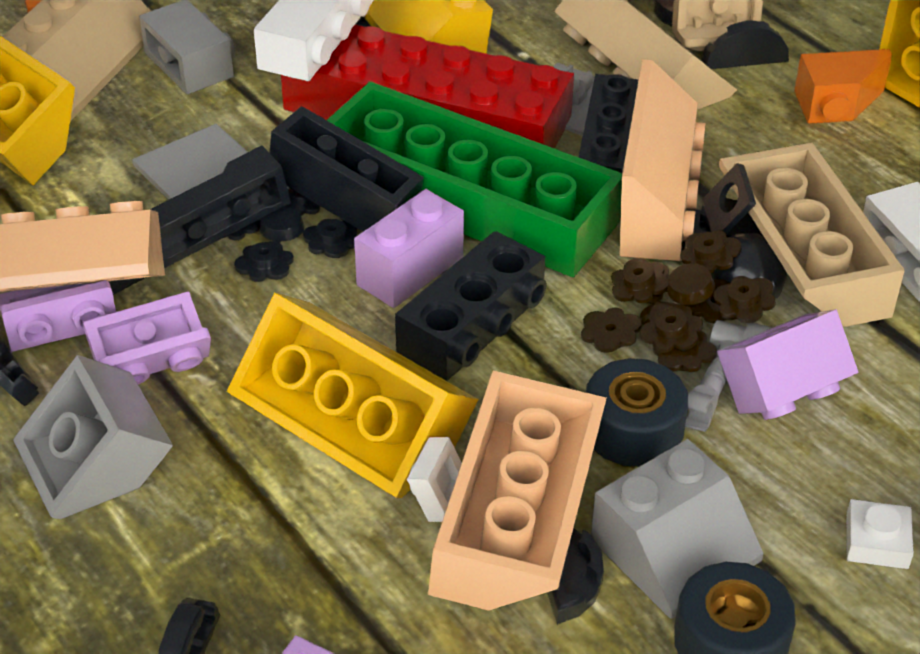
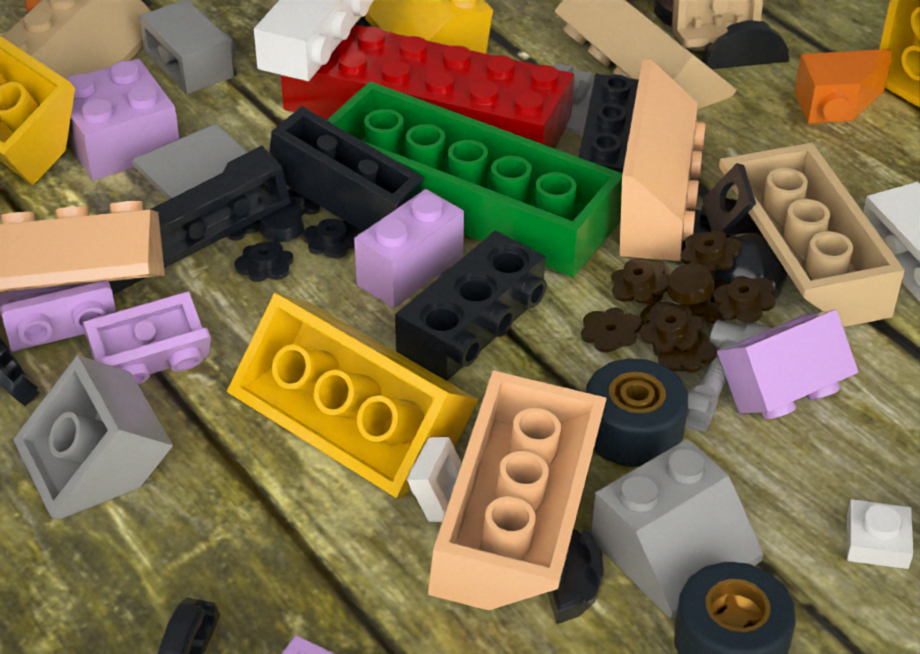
(118, 118): none -> lavender brick

